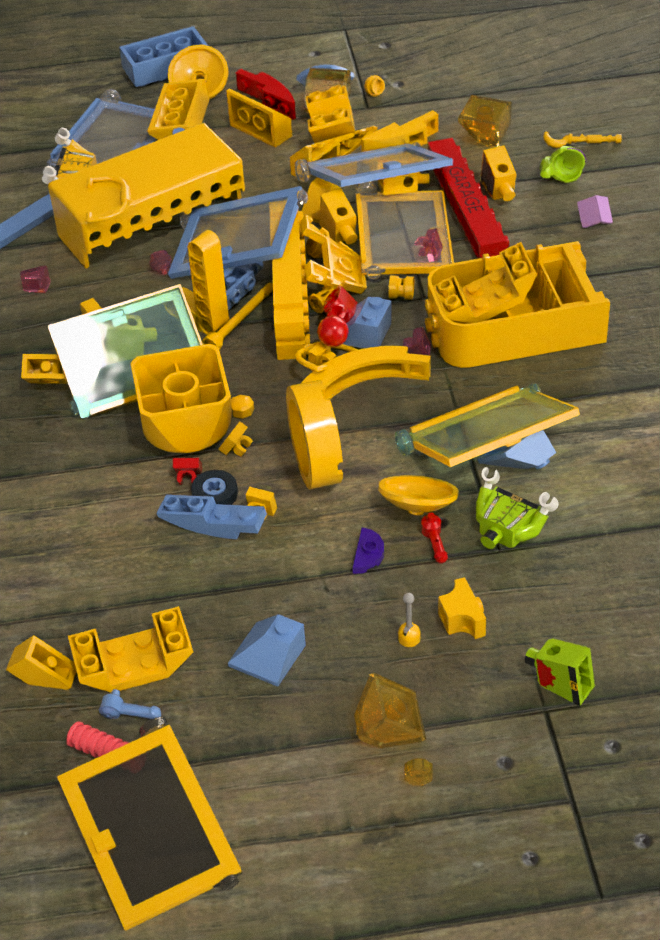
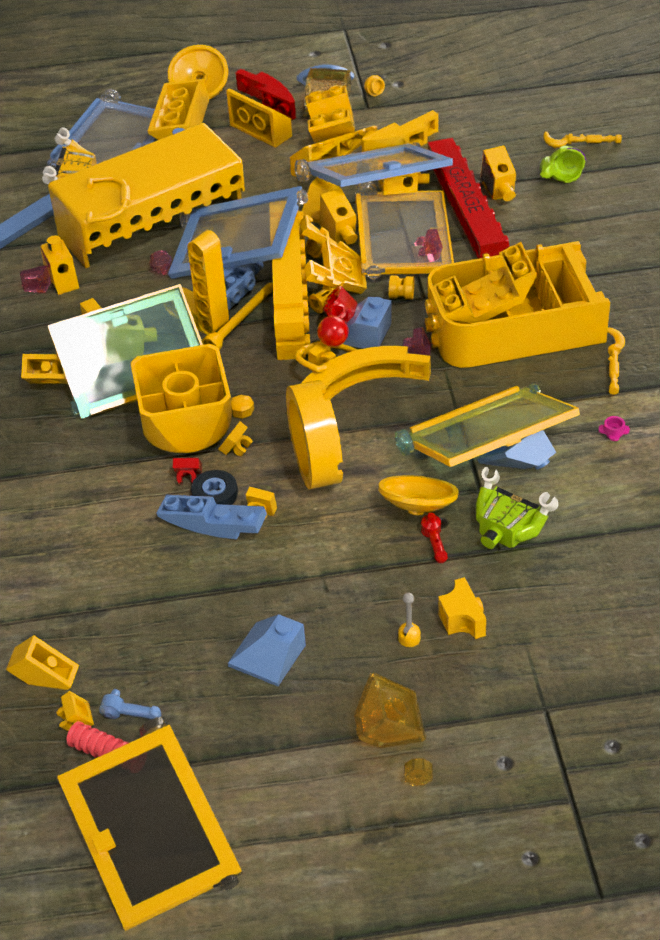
(54, 256): none -> yellow torso
(74, 710): none -> yellow tile
(133, 657): yellow slope -> none
(150, 58): medium blue brick -> none
(369, 551): dark purple plate -> none
(486, 119): clear yellow slope -> none
(563, 669): lime torso -> none
(594, 211): lavender panel -> none
(614, 351): none -> yellow piece
(614, 428): none -> dark pink plate

